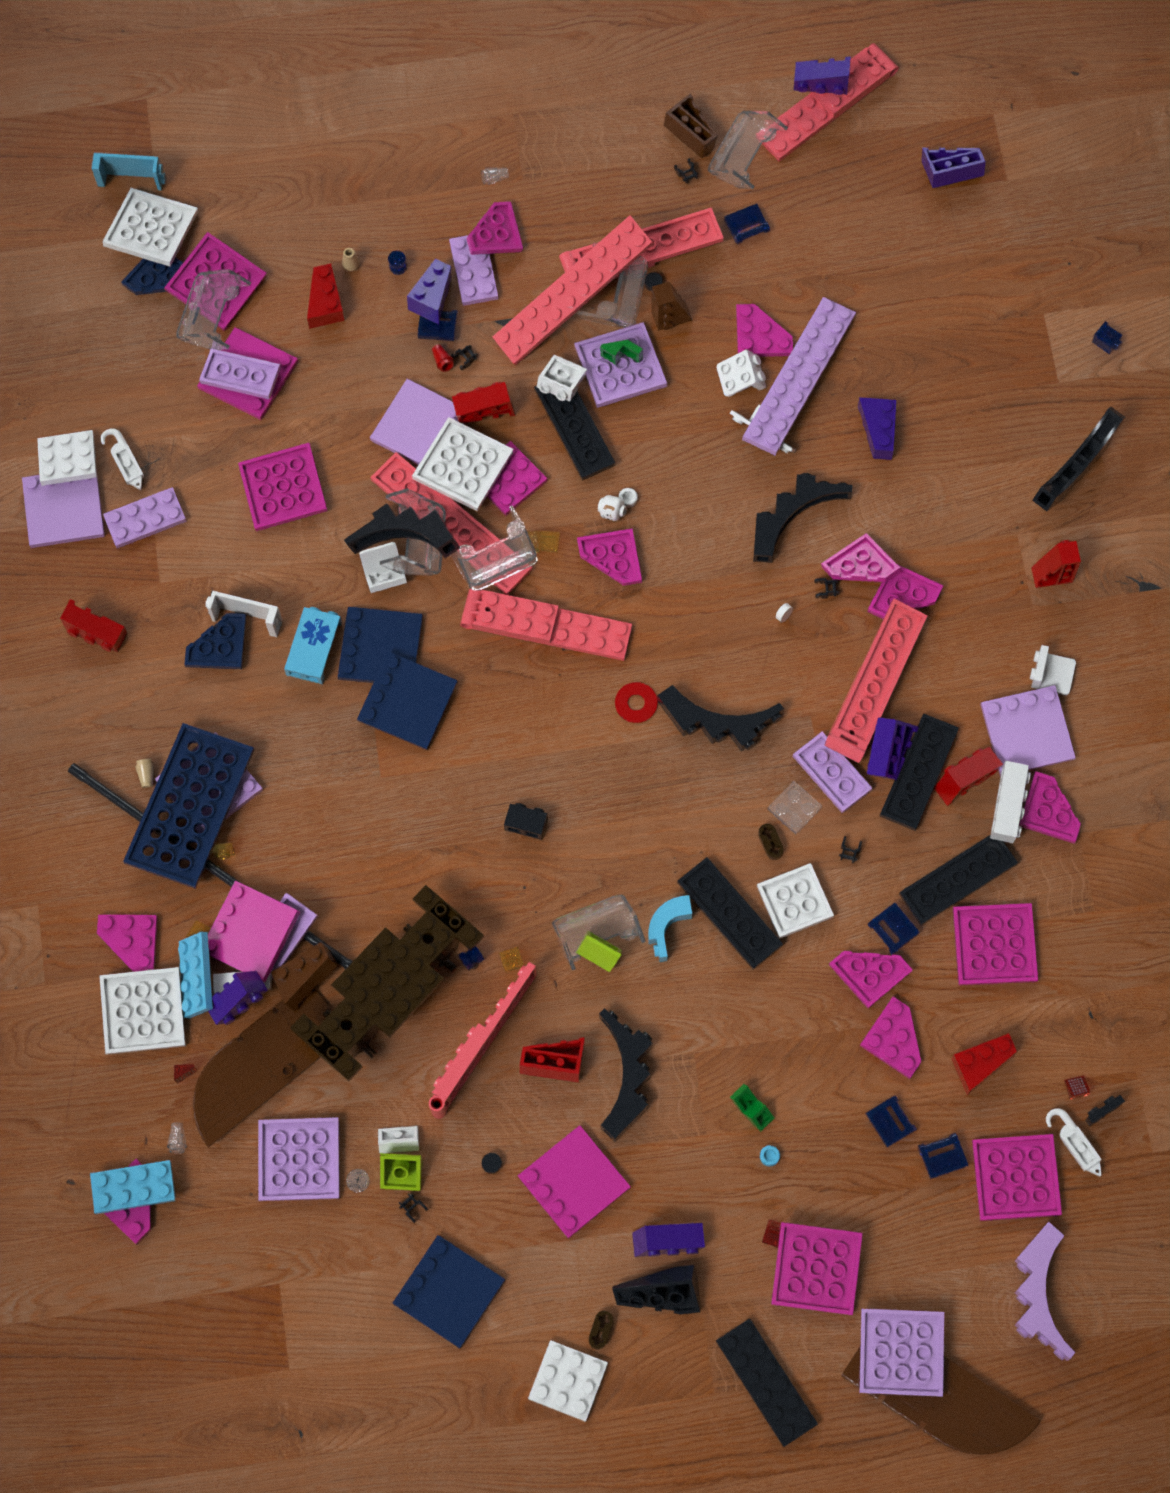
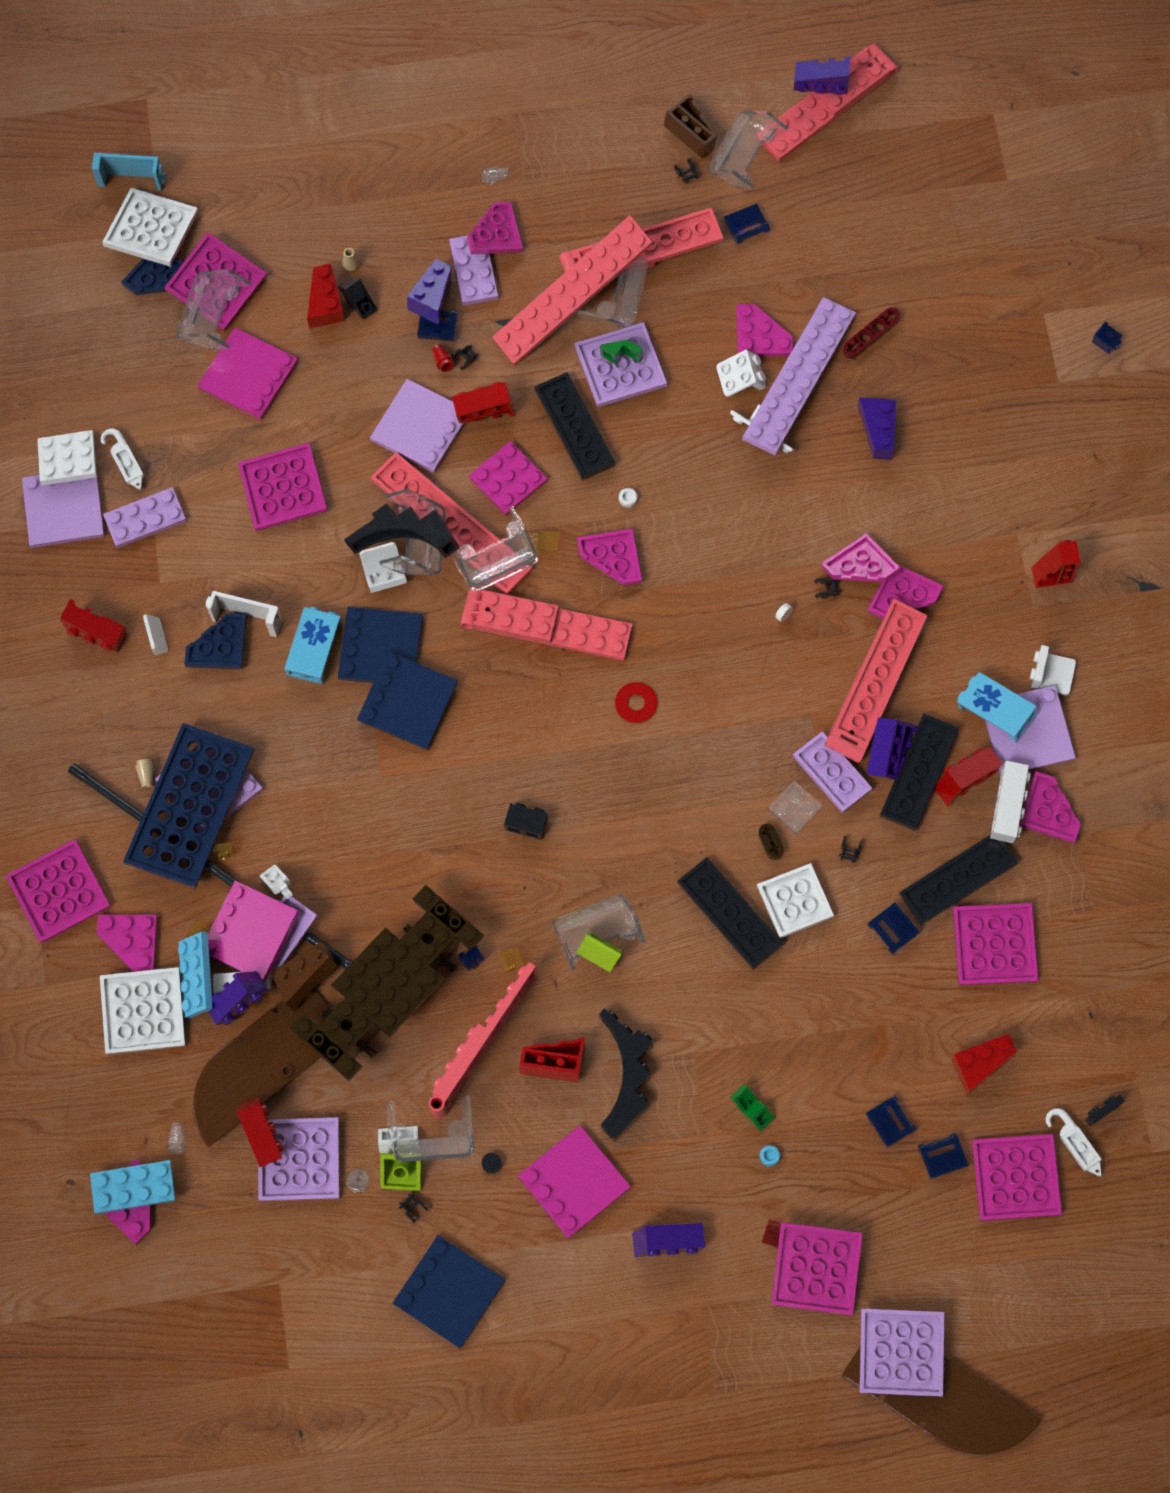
(58, 891): none -> dark pink plate
(155, 634): none -> white slope
(183, 1071): clear red slope -> none
(240, 373): lavender plate -> none
(260, 1131): none -> red wedge
(277, 881): none -> white plate
(358, 297): none -> black slope
(397, 262): clear blue wheel -> none
(457, 1144): none -> clear windscreen
(462, 464): white plate -> none
(561, 378): white plate -> none
(568, 1381): white plate -> none
(605, 1331): dark brown beam -> none
(612, 508): white head -> none
(652, 279): black tile -> none
(668, 307): reddish brown wedge -> none
(668, 913): medium azure arch -> none
(668, 1289): black wedge -> none
(740, 728): black arch -> none
(766, 1382): black plate -> none
(788, 506): black arch -> none
(870, 974): dark pink plate -> none
(873, 334): none -> dark red beam
(894, 1039): dark pink plate -> none
(952, 166): dark purple wedge -> none
(998, 706): none -> medium azure panel
(1037, 1318): lavender arch -> none
(1075, 468): black arch -> none
(1077, 1087): clear red slope -> none

